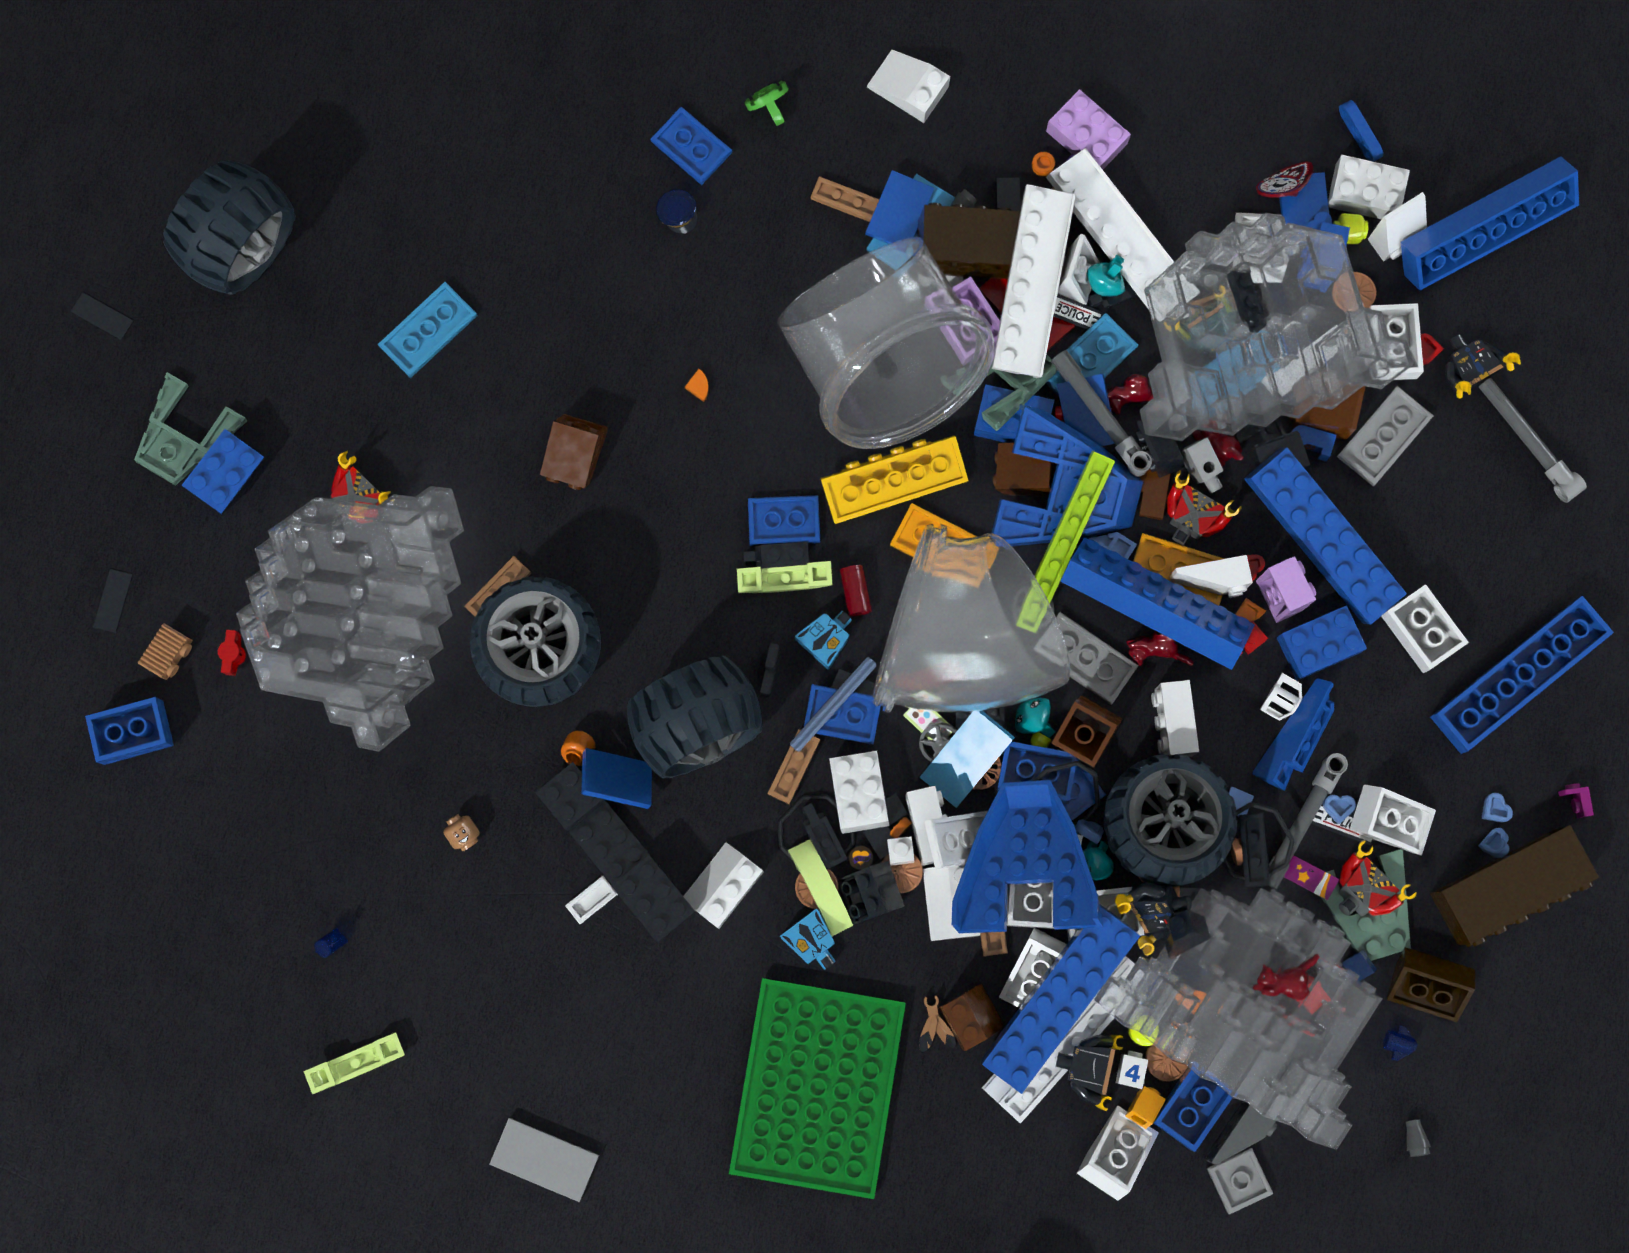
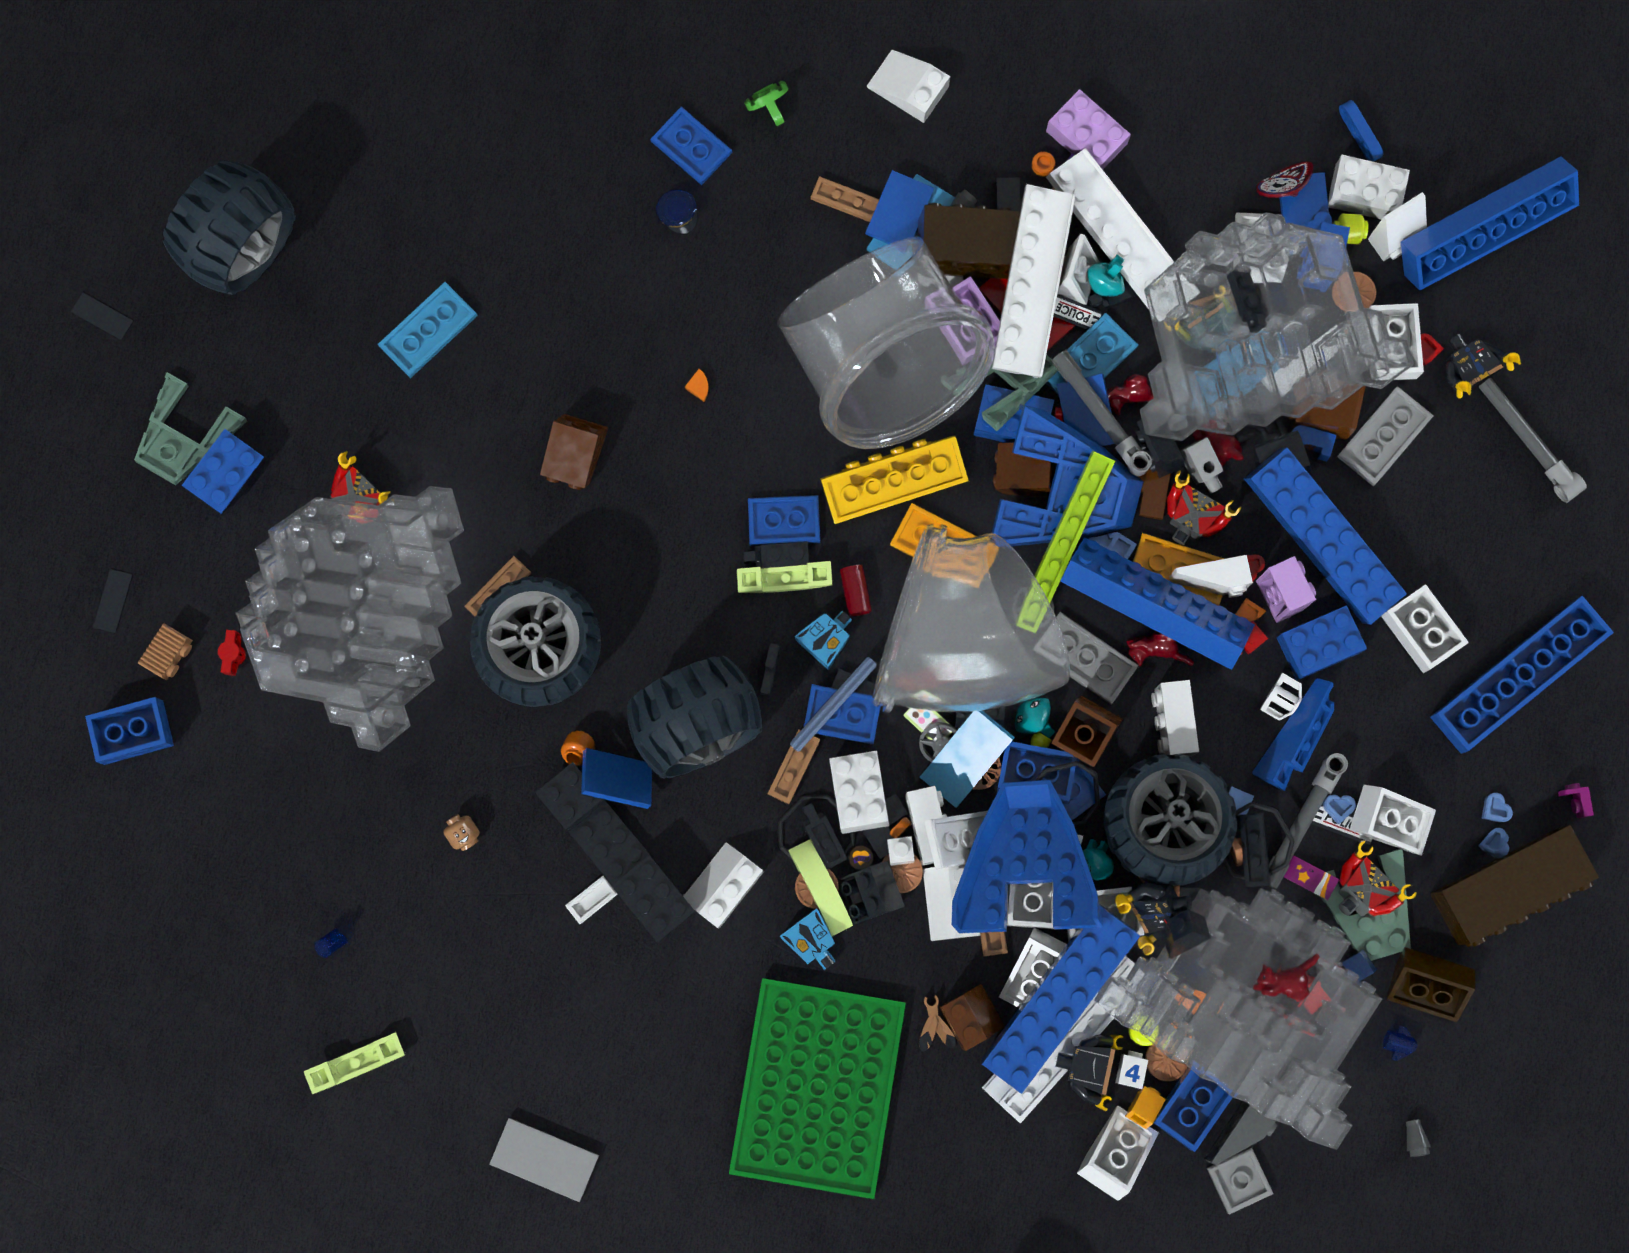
(1089, 830): medium blue tile -> none

